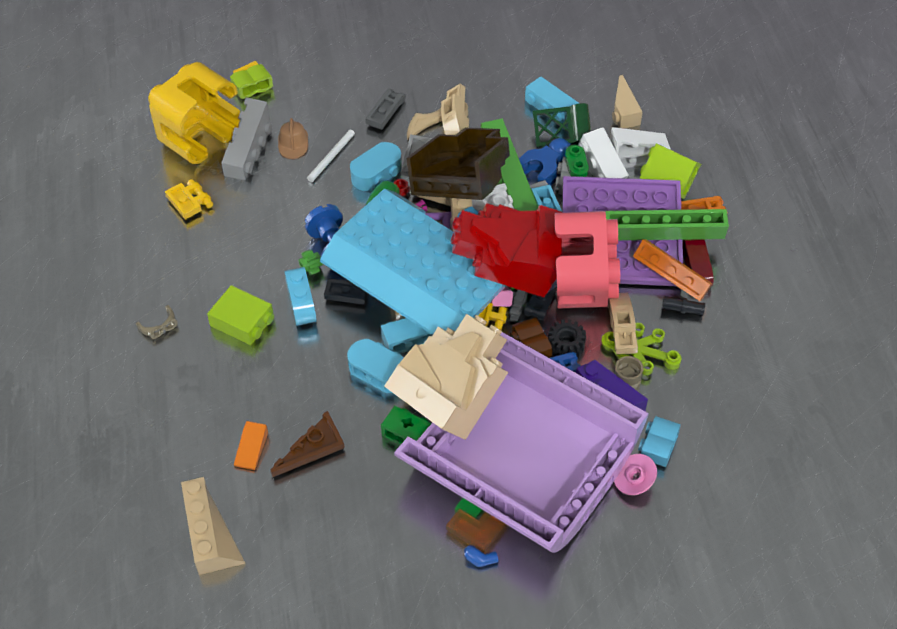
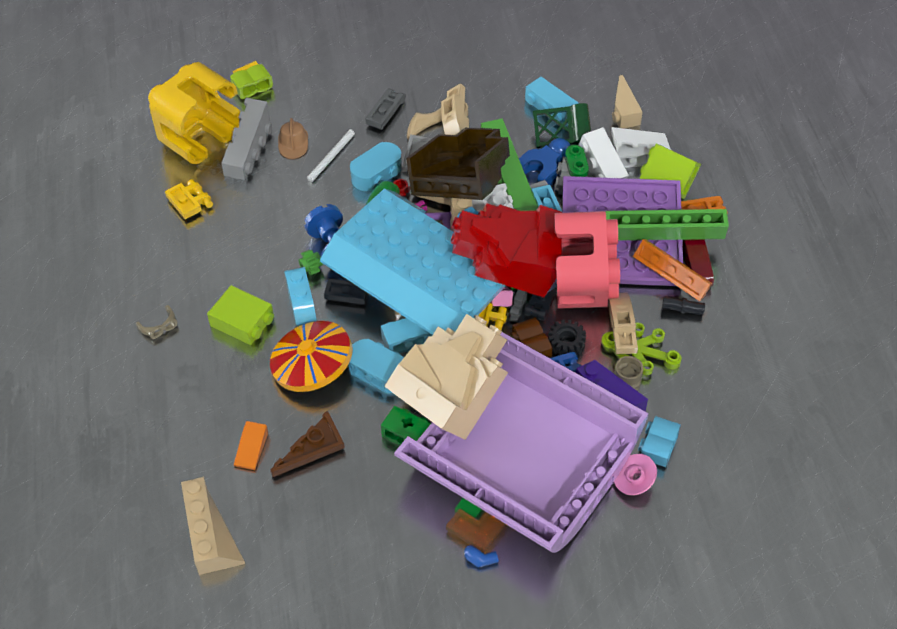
(311, 356): none -> dish

